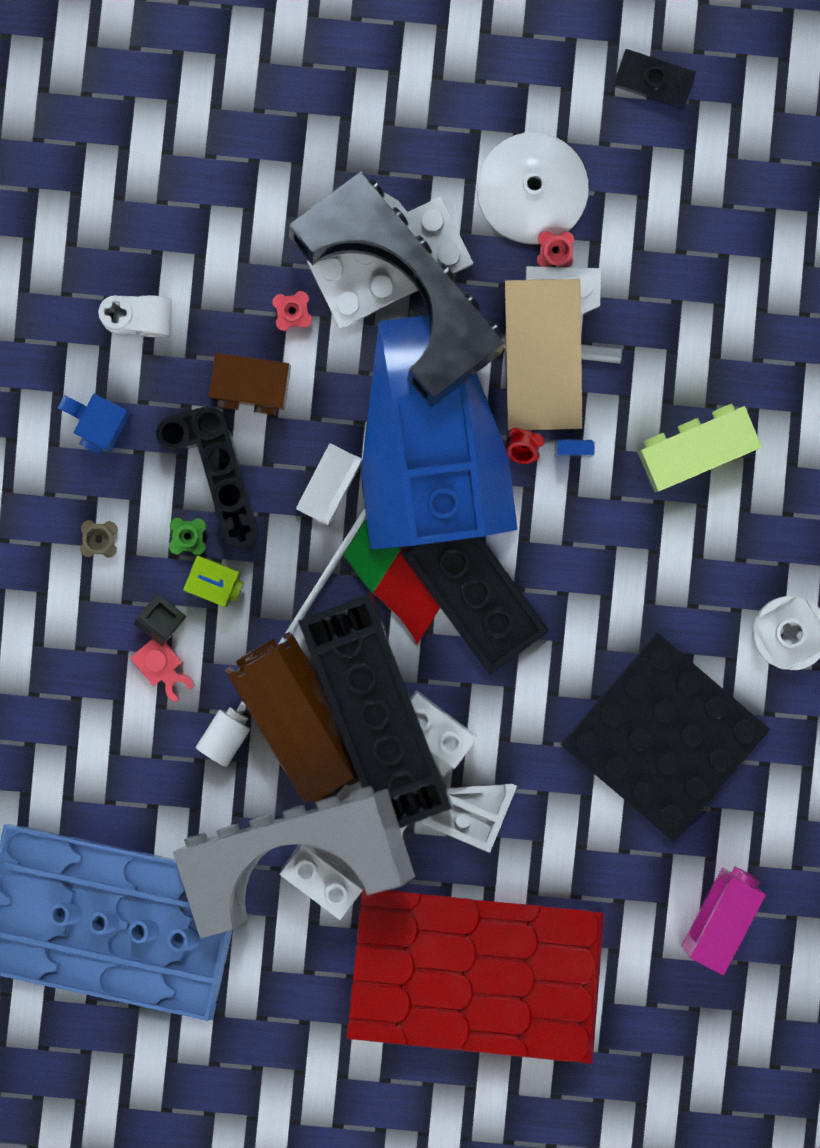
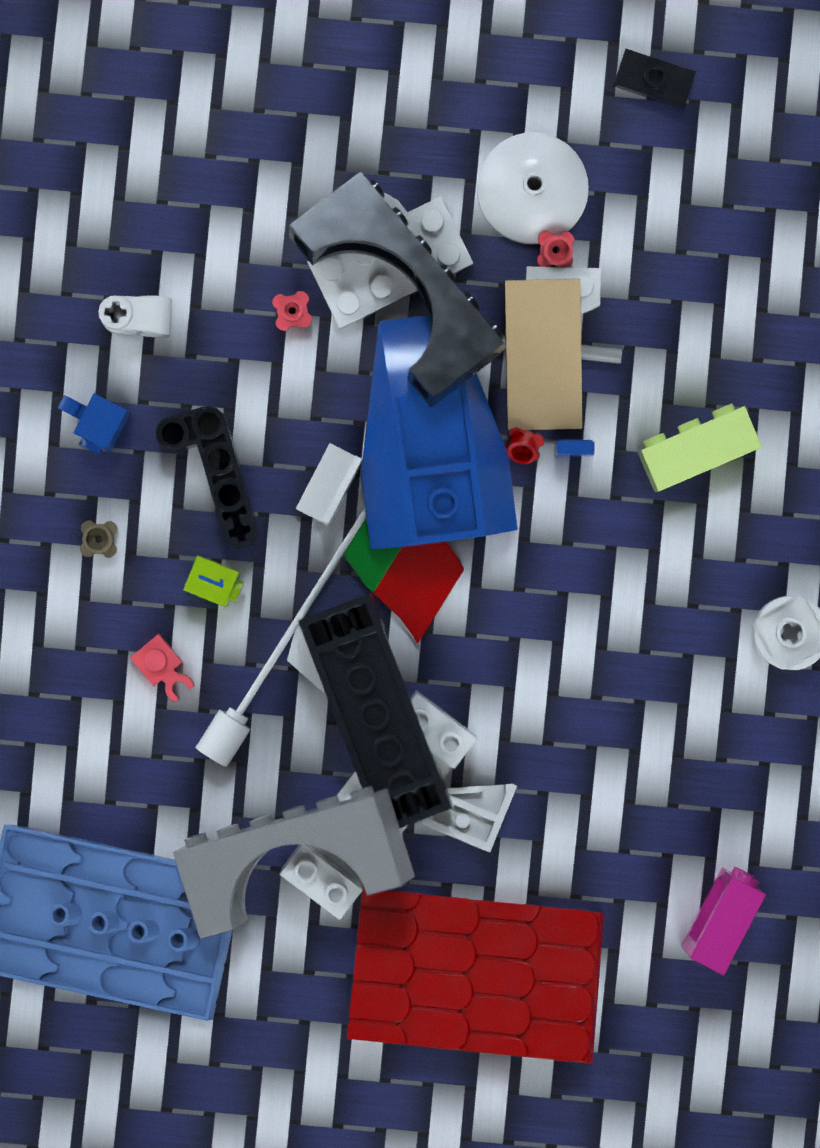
(159, 619): pearl dark grey tile -> none
(195, 543): bright green plate -> none
(249, 382): reddish brown brick -> none
(294, 717): reddish brown brick -> none
(477, 598): black tile -> none
(665, 736): black plate -> none

